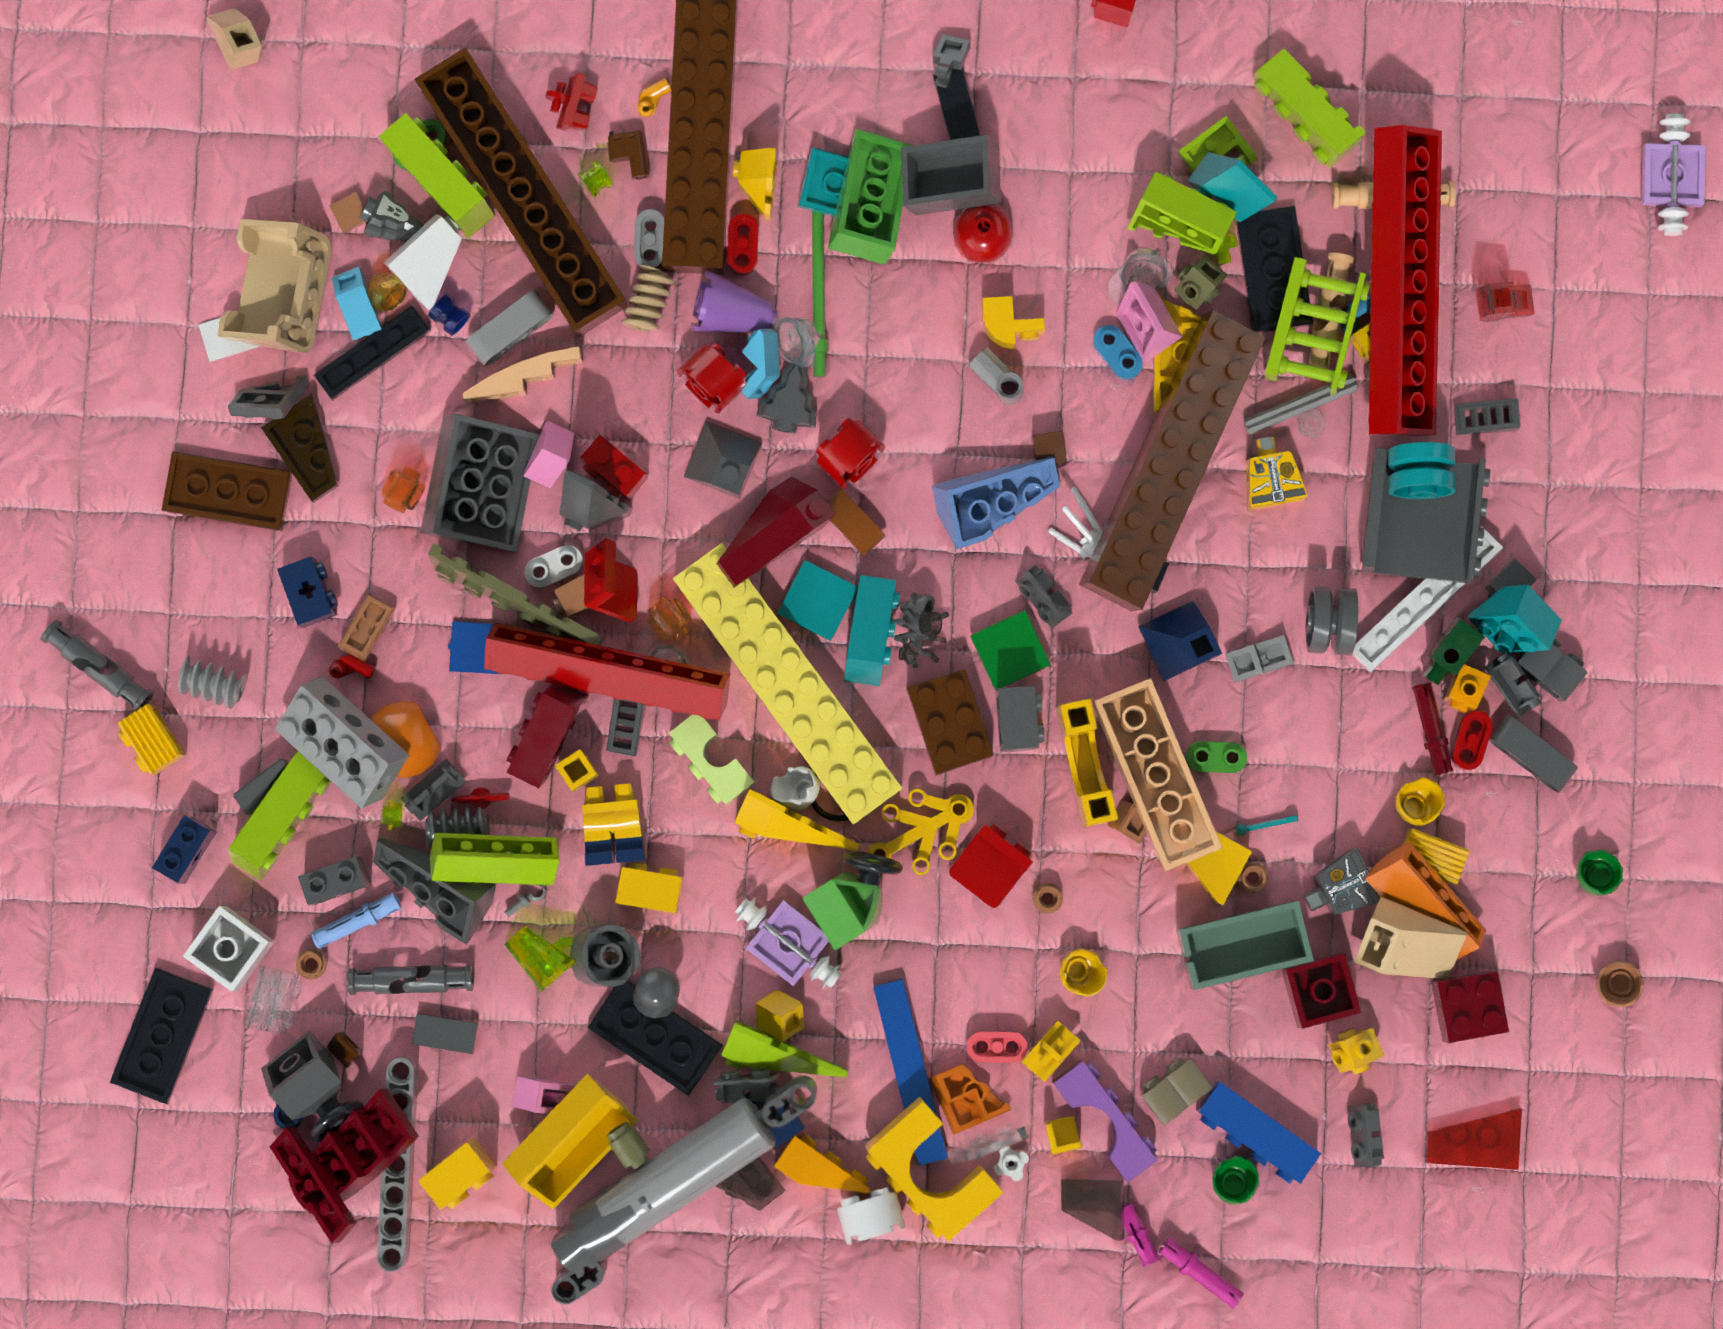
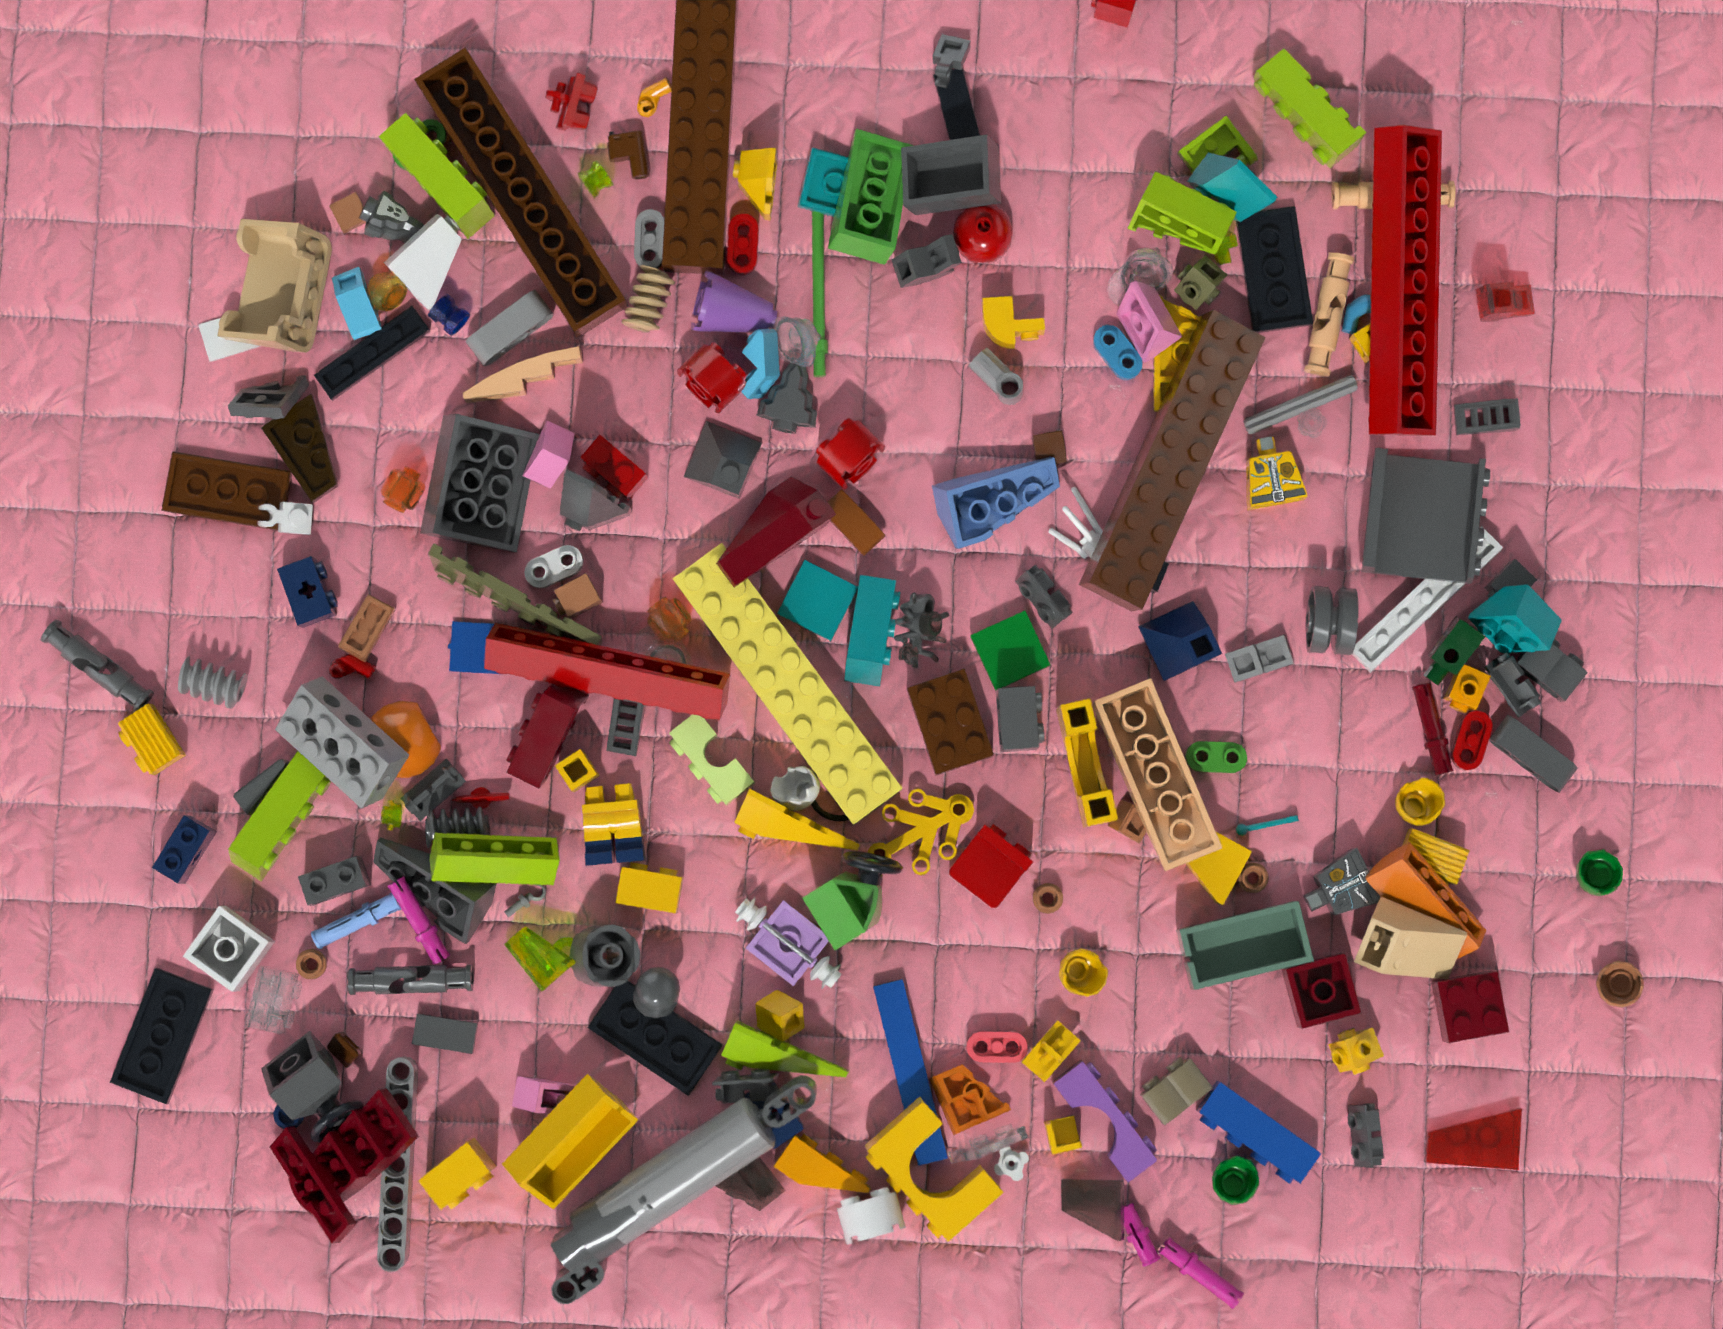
(235, 38): tan slope -> none
(292, 517): none -> white plate
(418, 920): none -> dark pink pin
(608, 583): red bracket -> none
(628, 1145): olive brick -> none
(927, 262): none -> dark grey brick
(1295, 306): lime fence -> none
(1422, 470): teal wheel -> none
(1673, 175): lavender plate -> none

